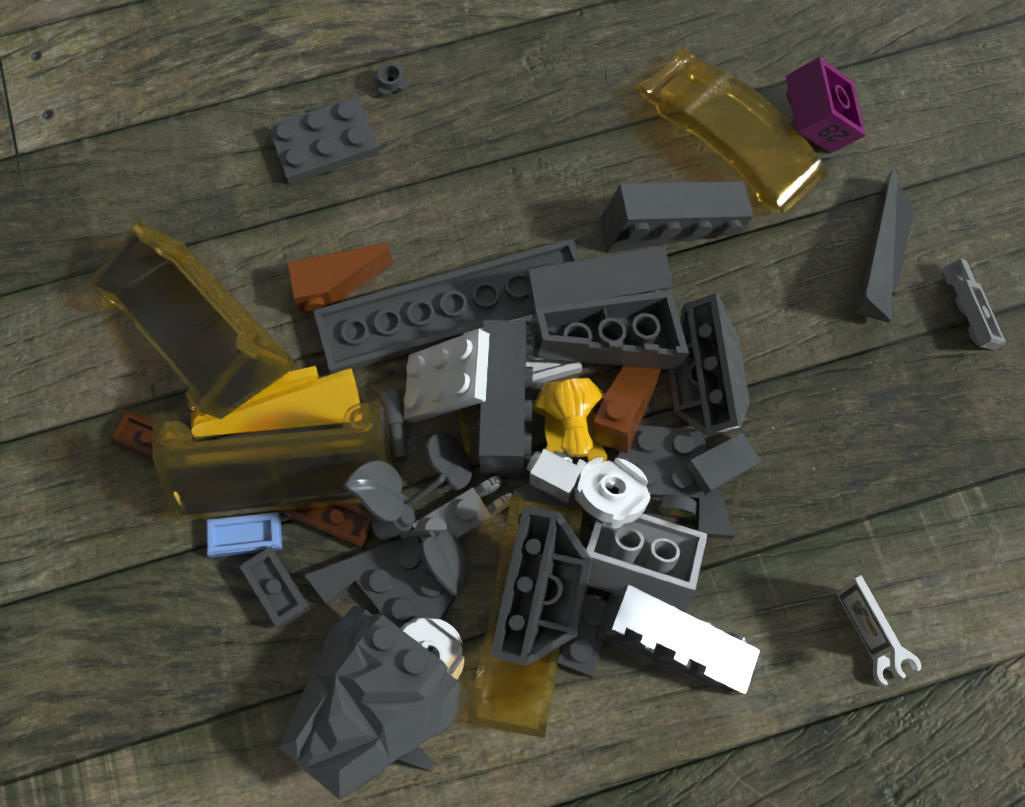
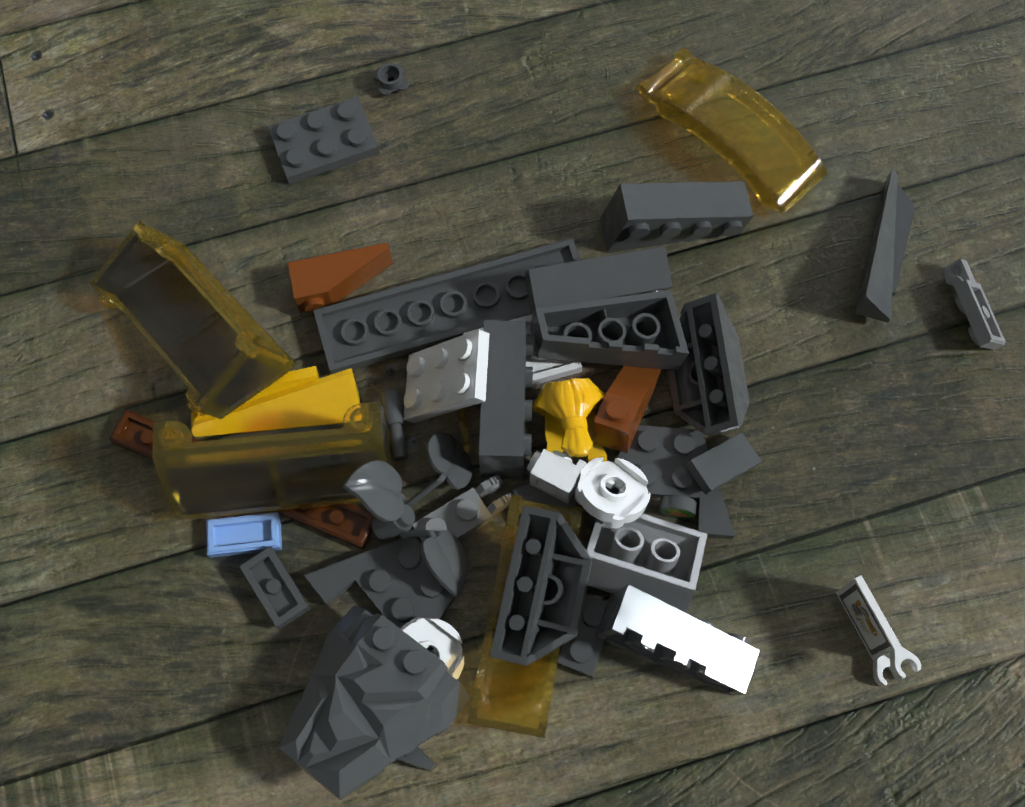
(824, 105): magenta brick -> none

